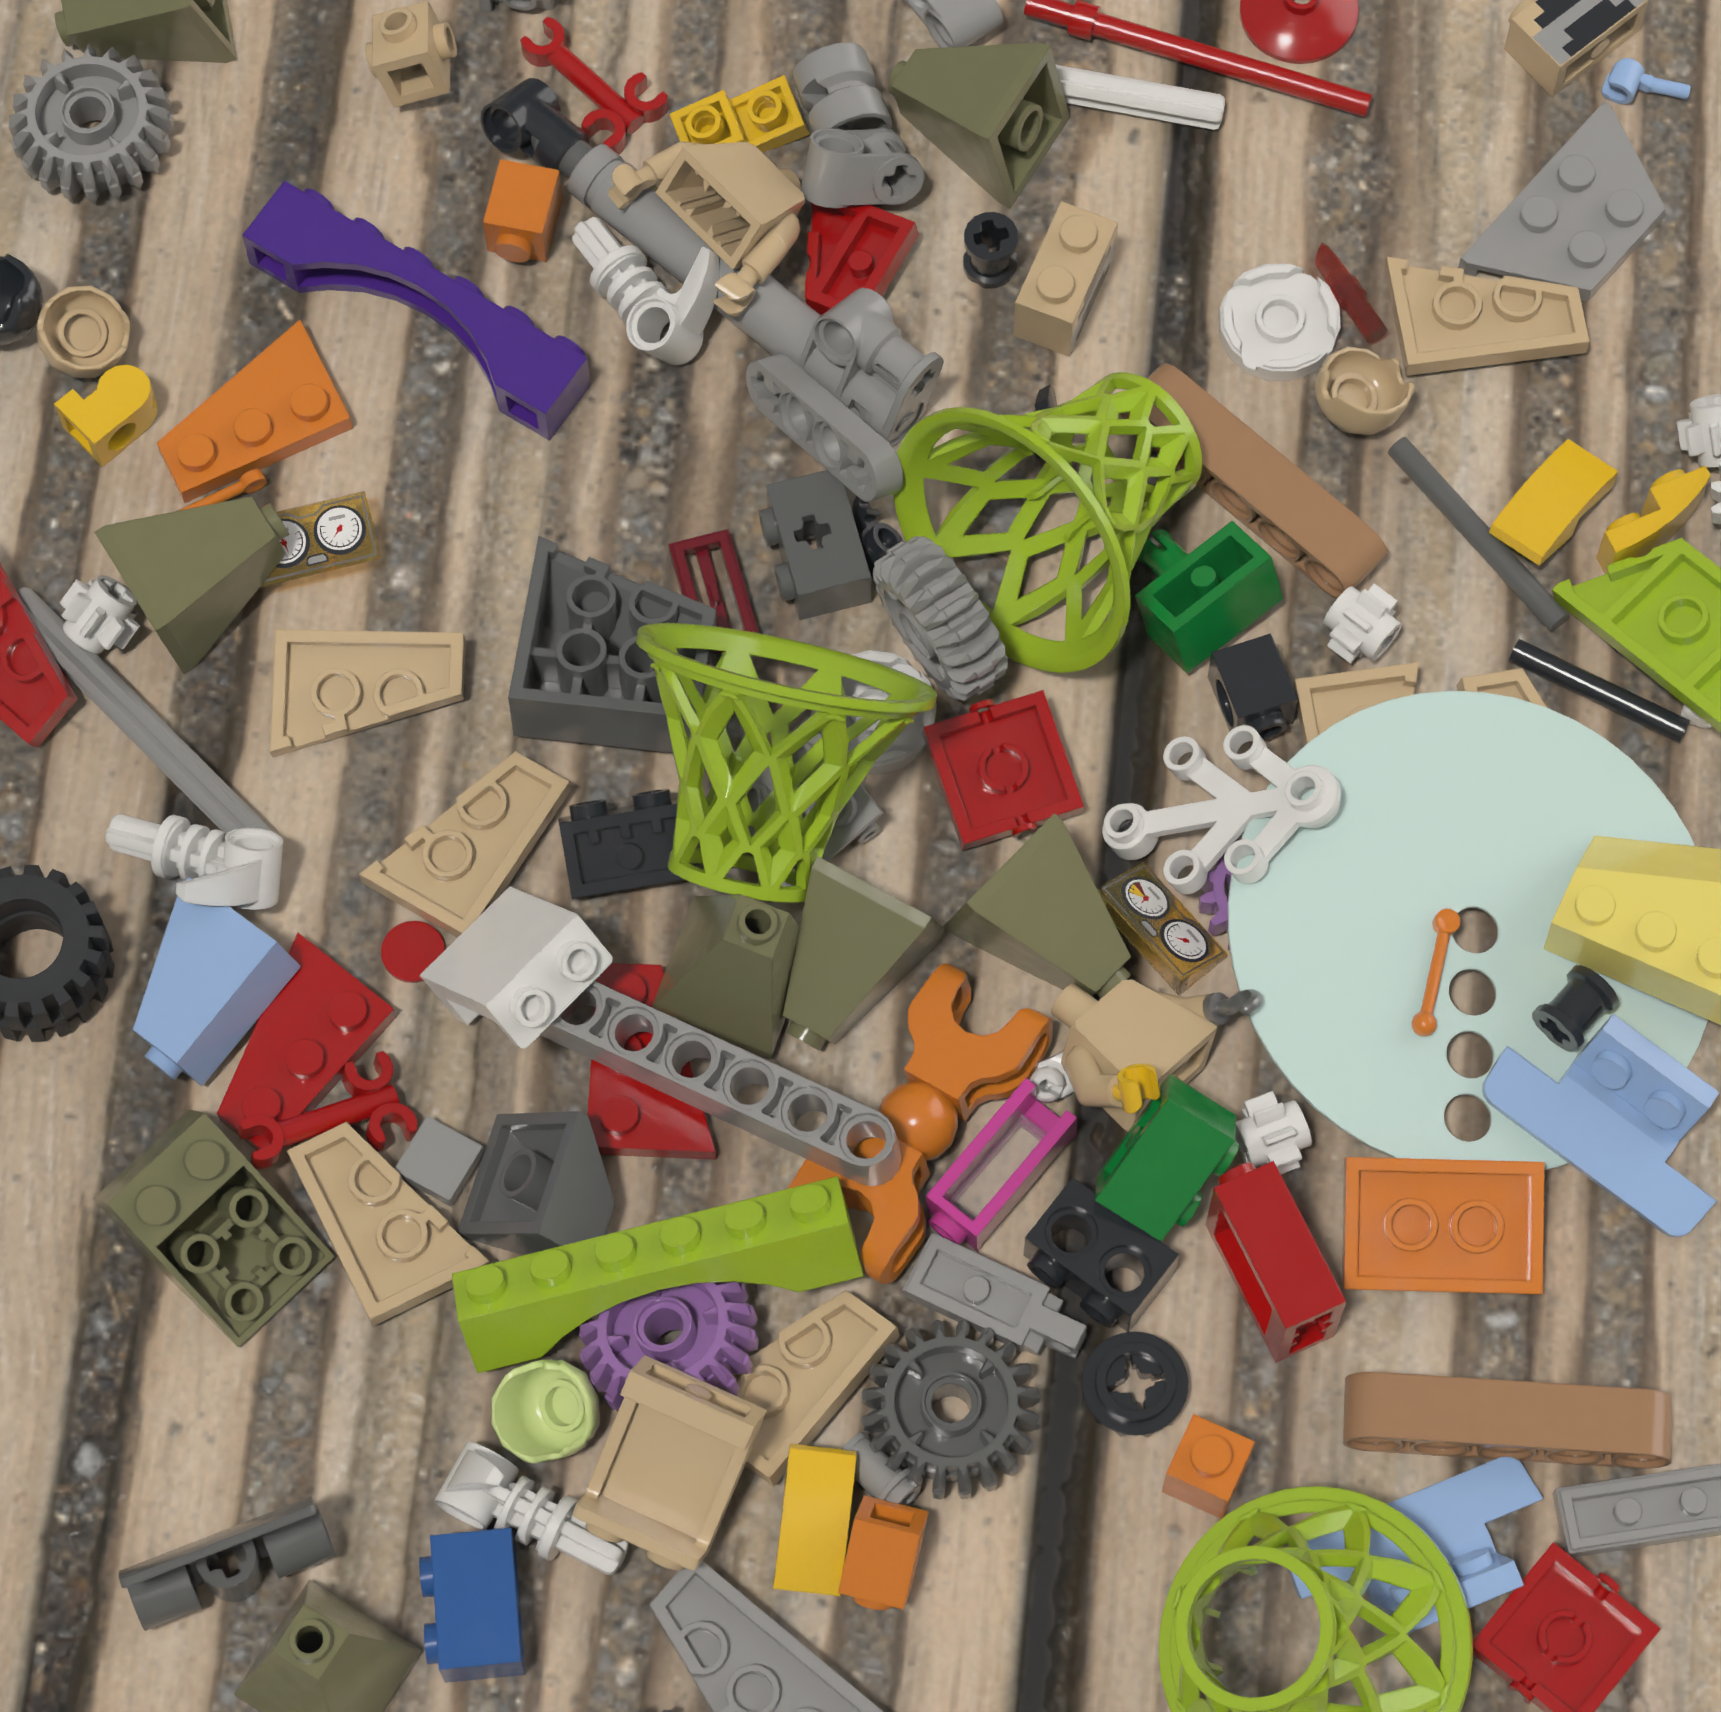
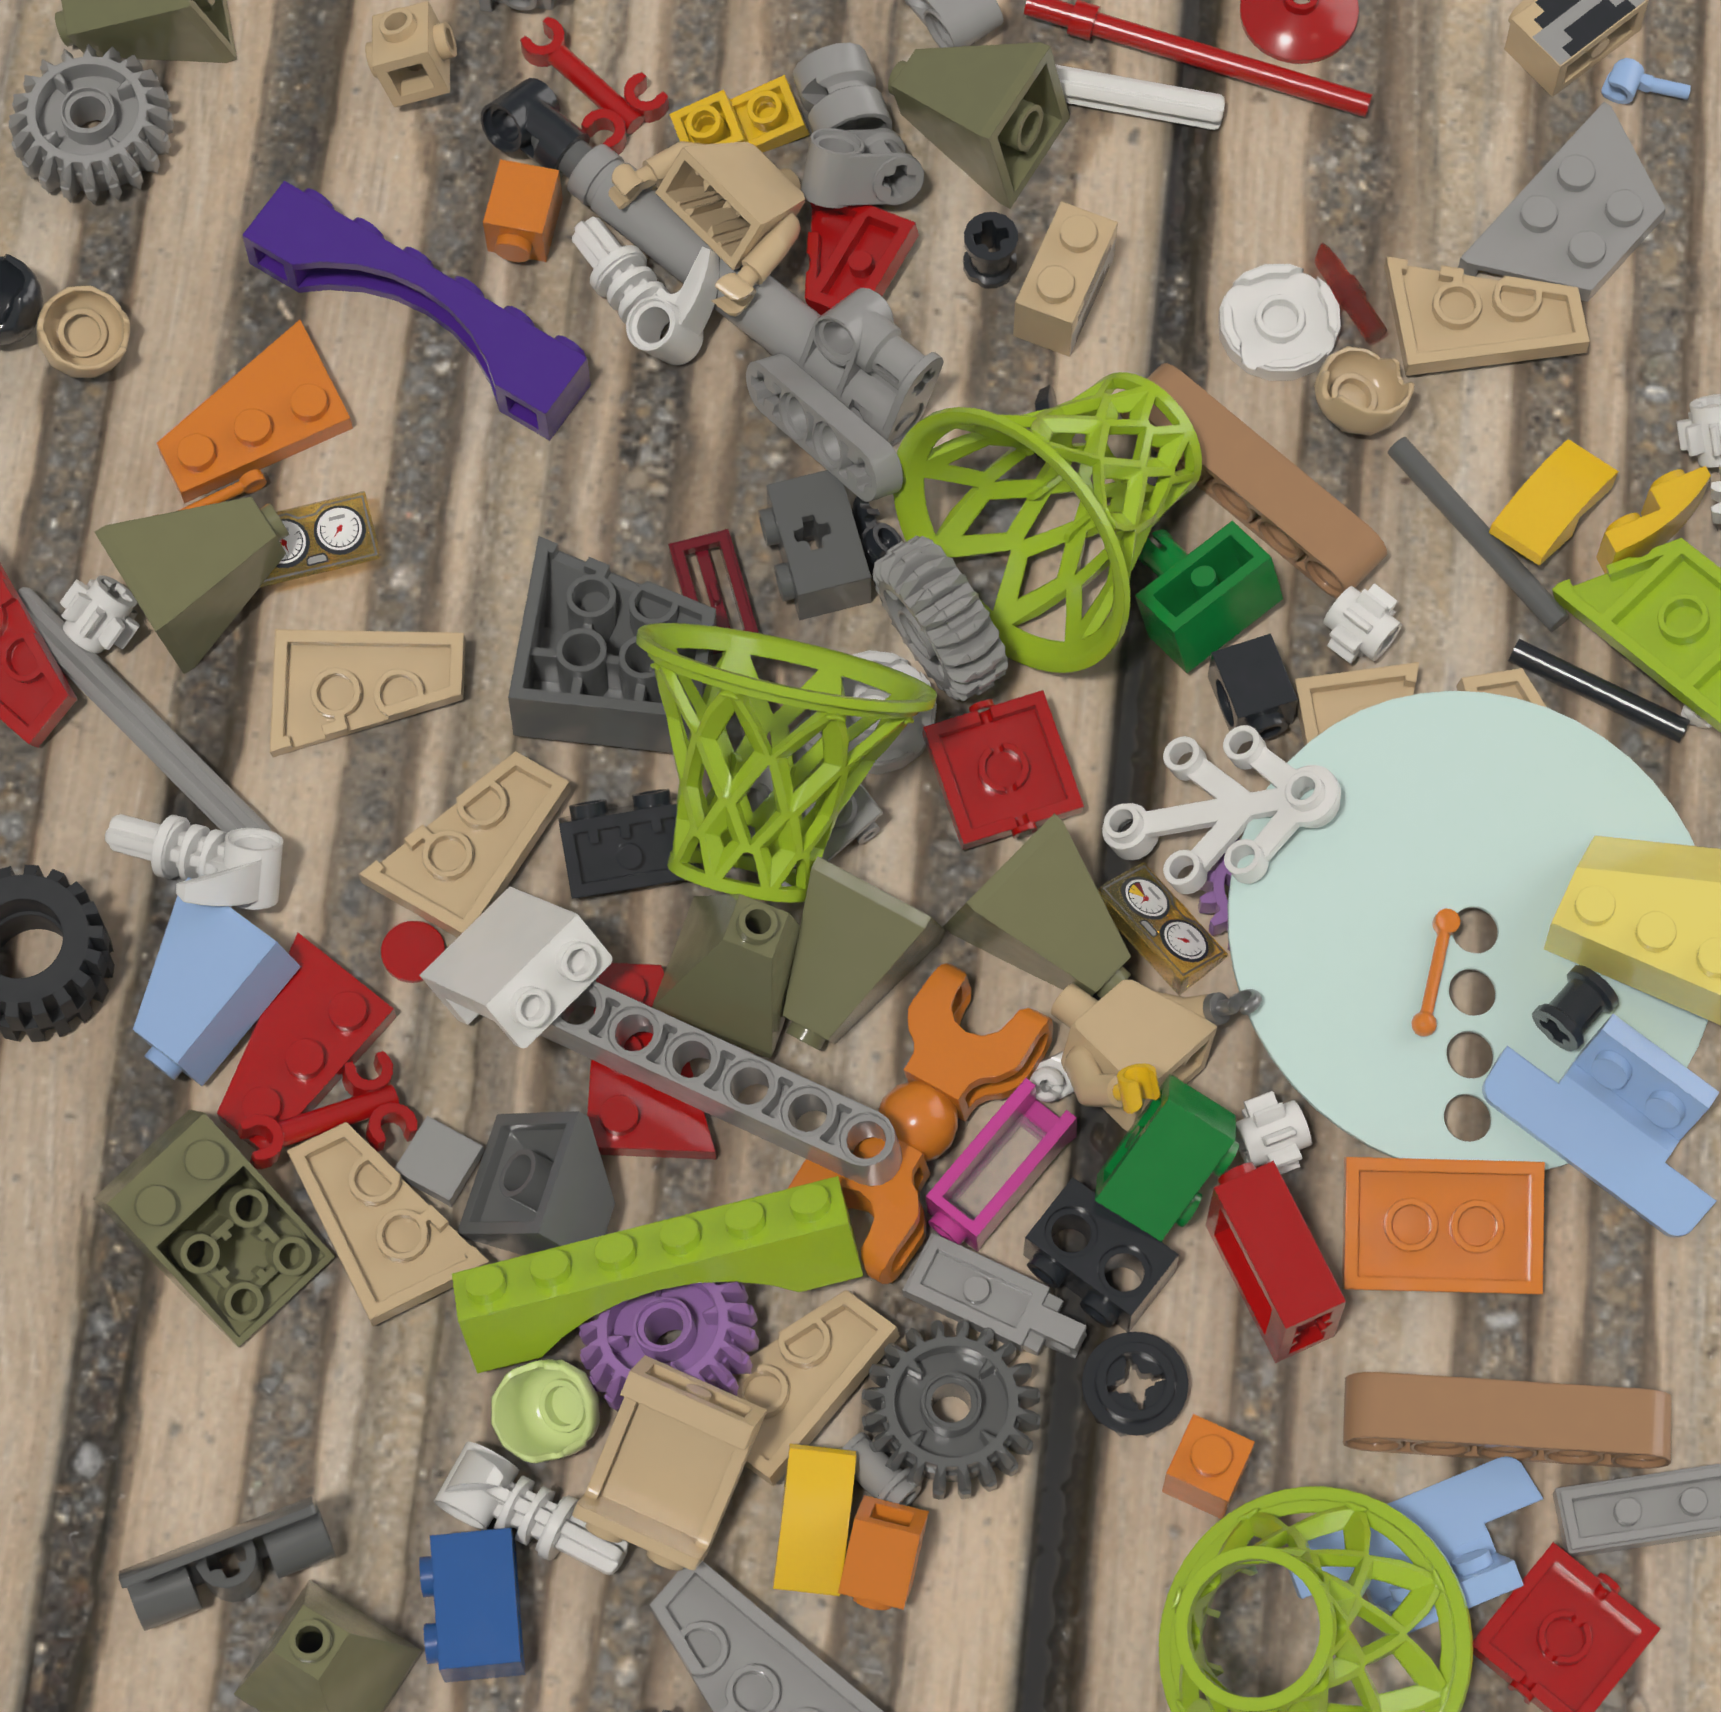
(110, 415): yellow leg -> none

